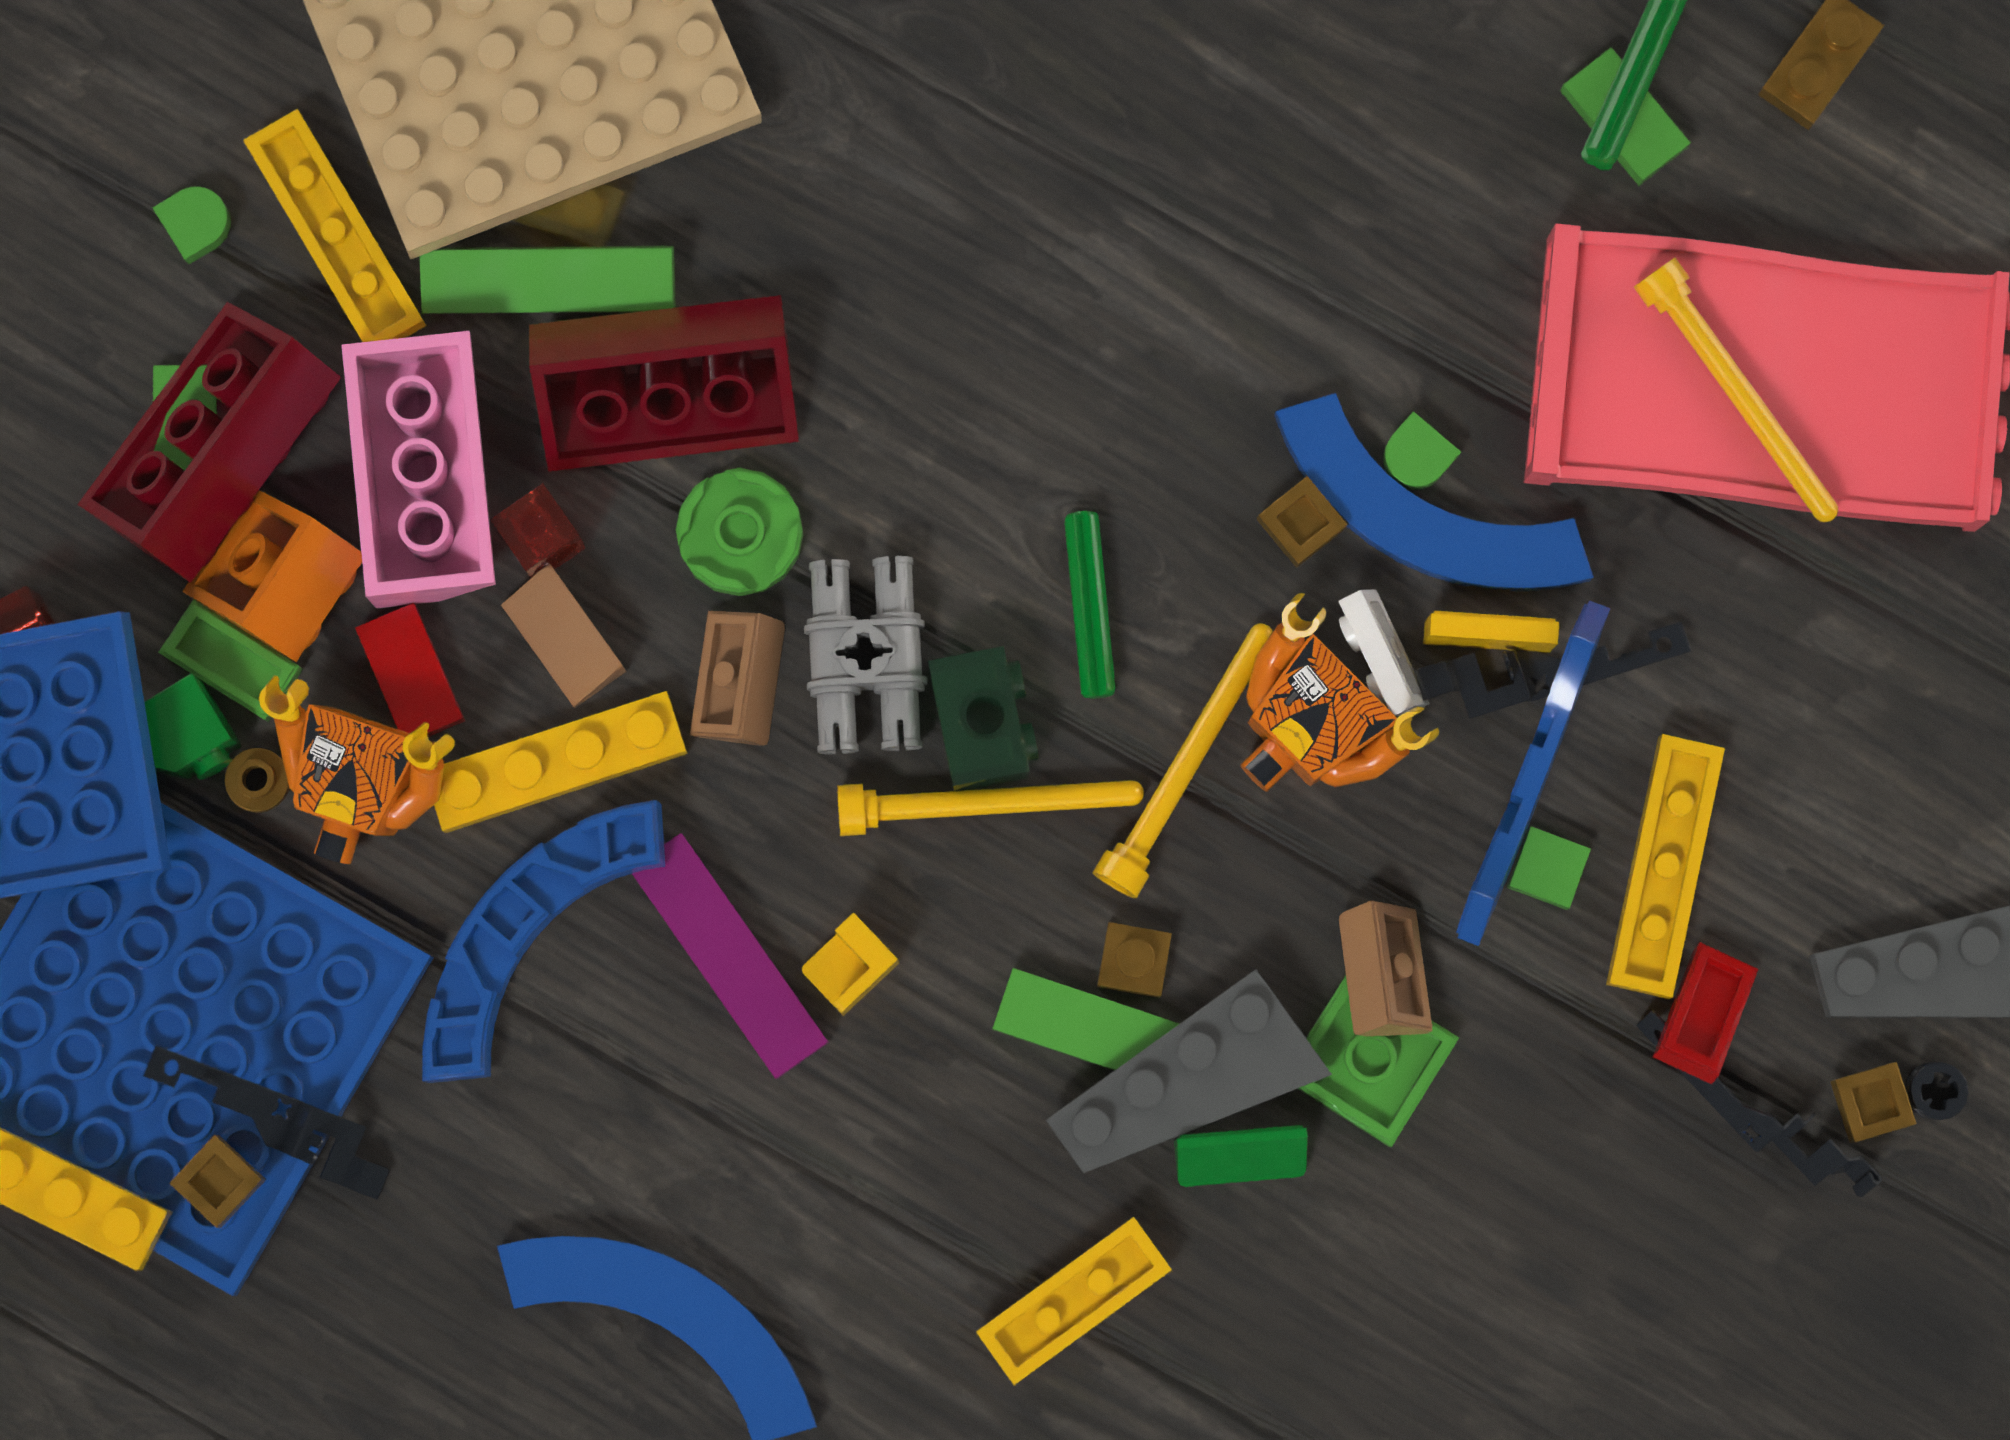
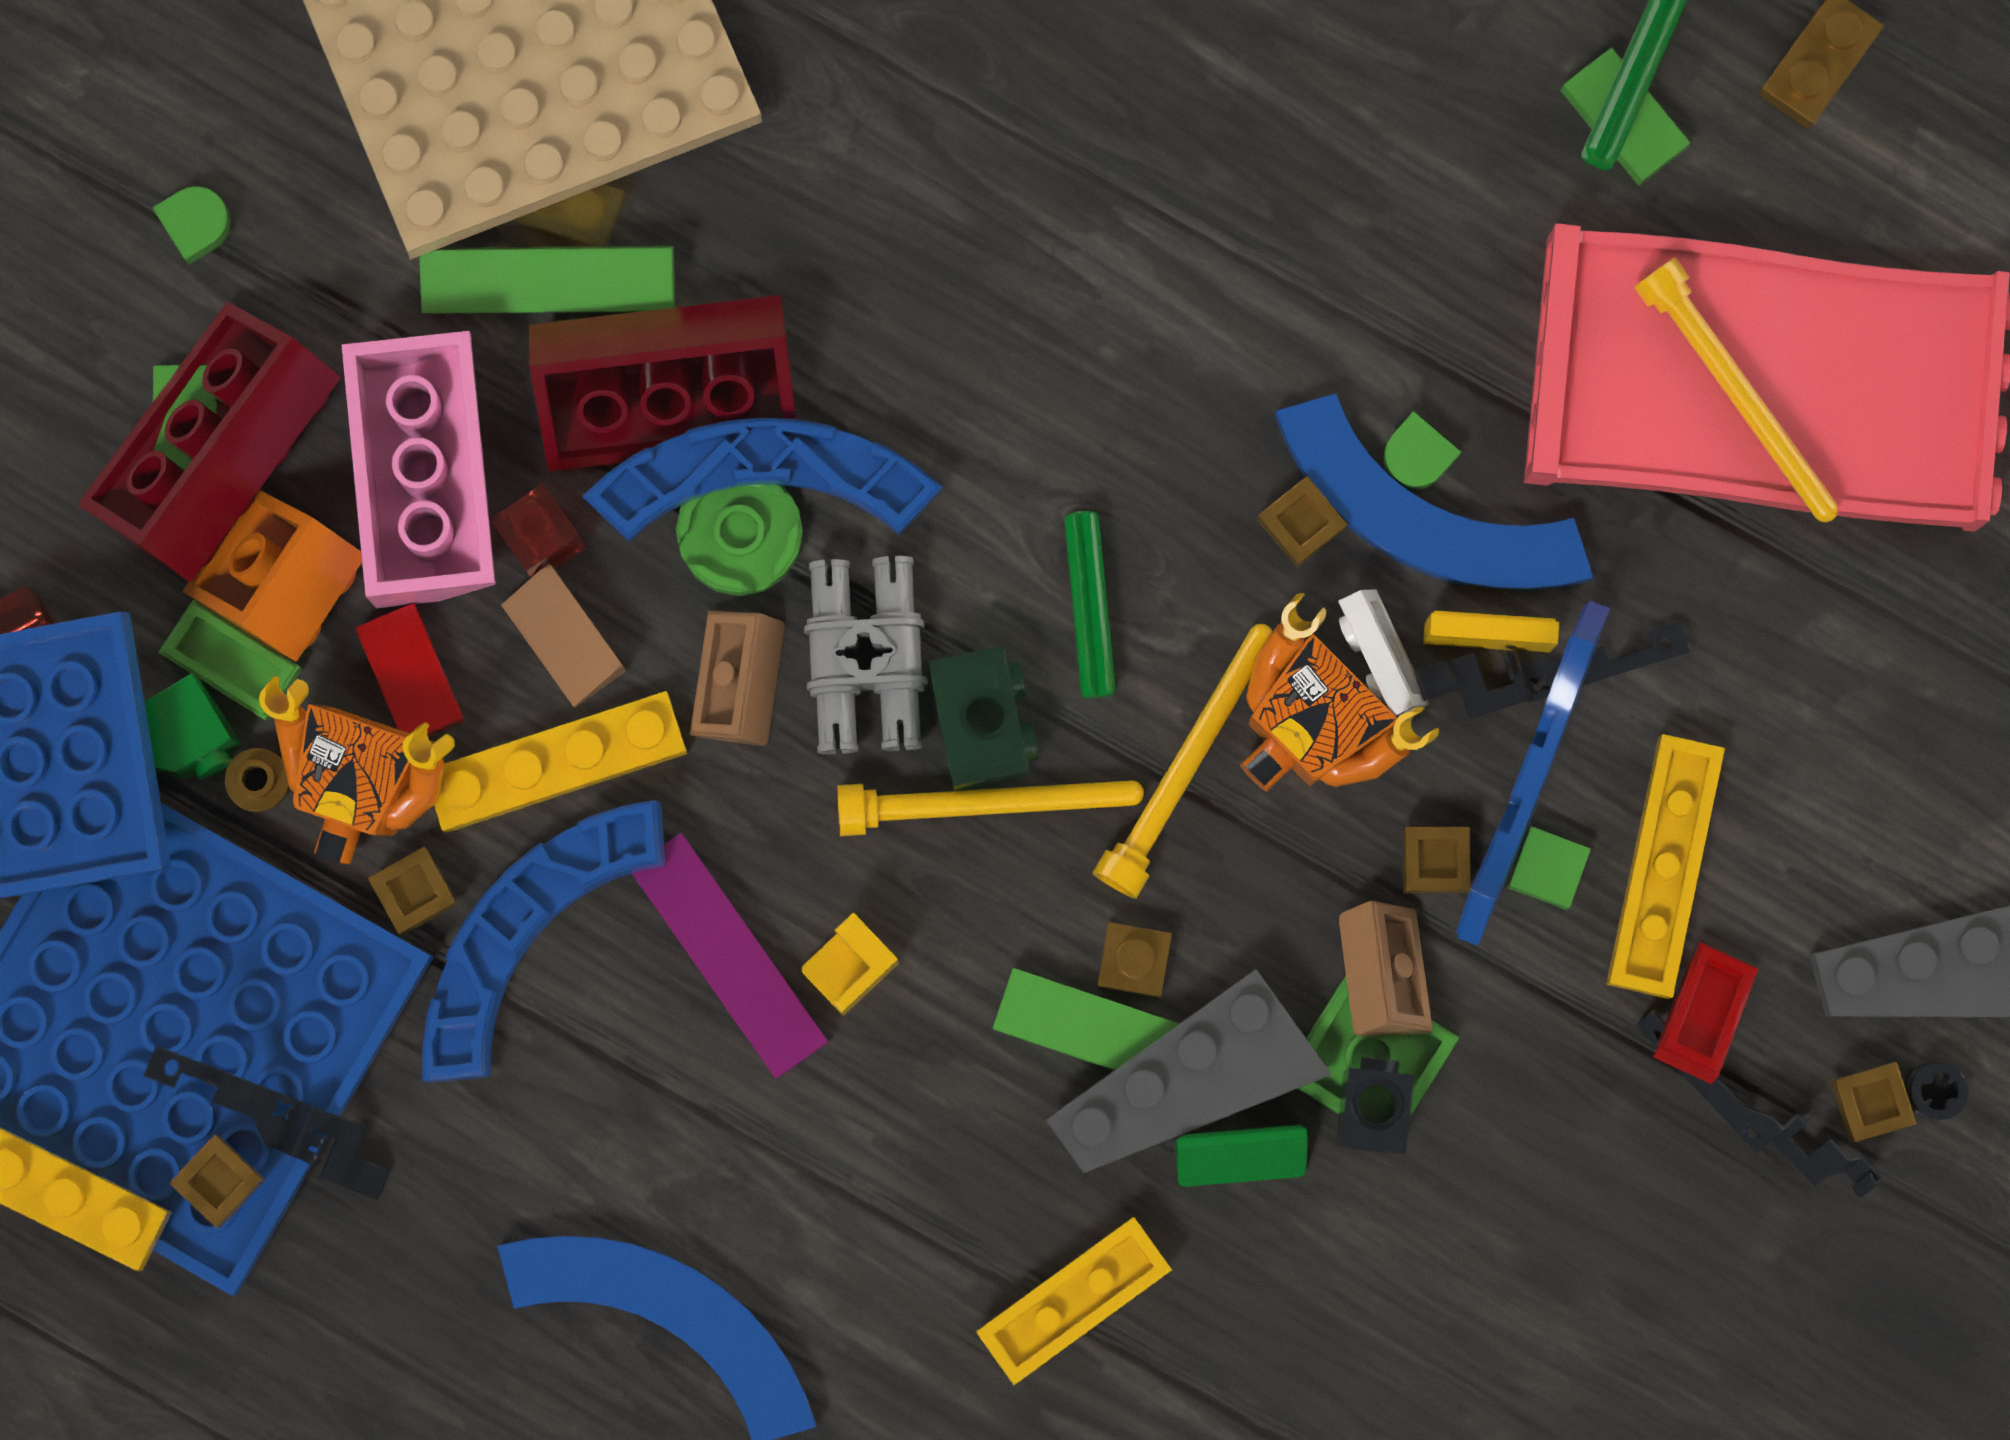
(333, 230): yellow plate -> none
(413, 891): none -> pearl gold plate
(759, 454): none -> blue tile
(1354, 1129): none -> black brick
(1436, 859): none -> pearl gold plate

